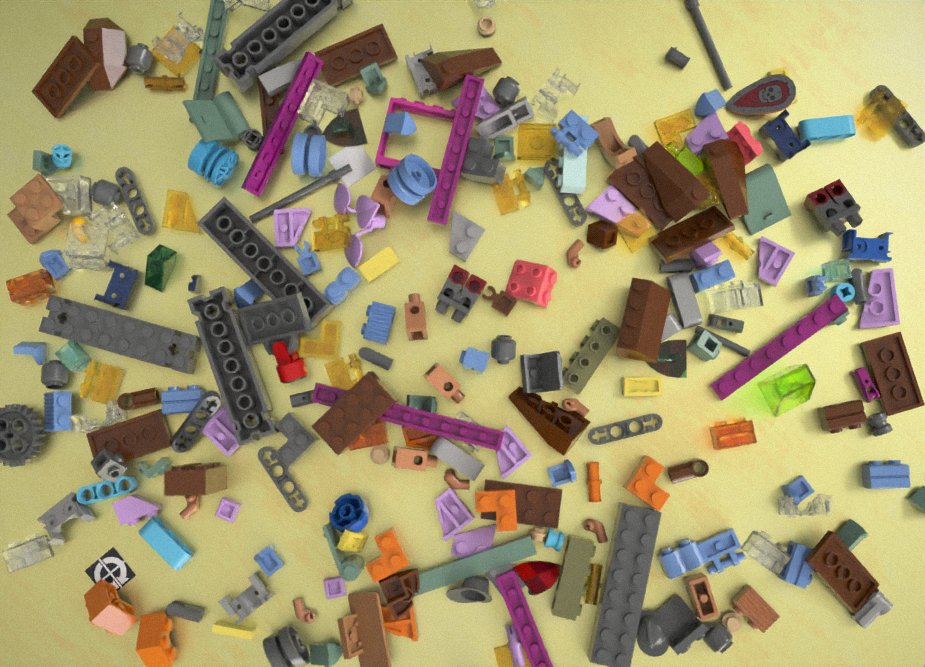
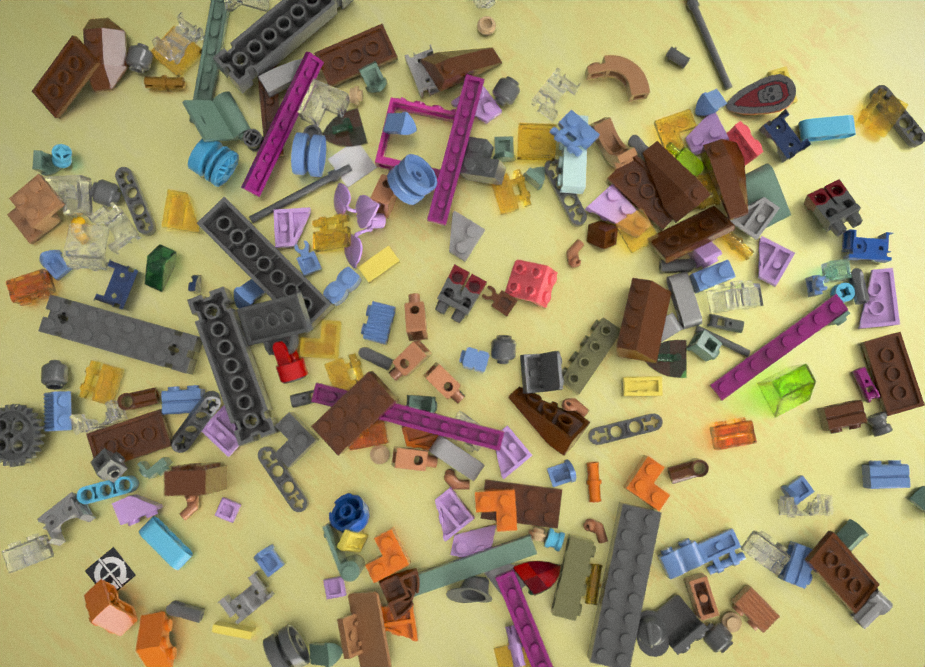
(37, 349): medium blue tile -> none
(73, 356): clear light blue brick -> none
(303, 613): nougat arm -> none
(416, 354): none -> nougat torso
(505, 119): light grey slope -> none
(623, 70): none -> medium nougat arch
(758, 218): none -> light grey wing

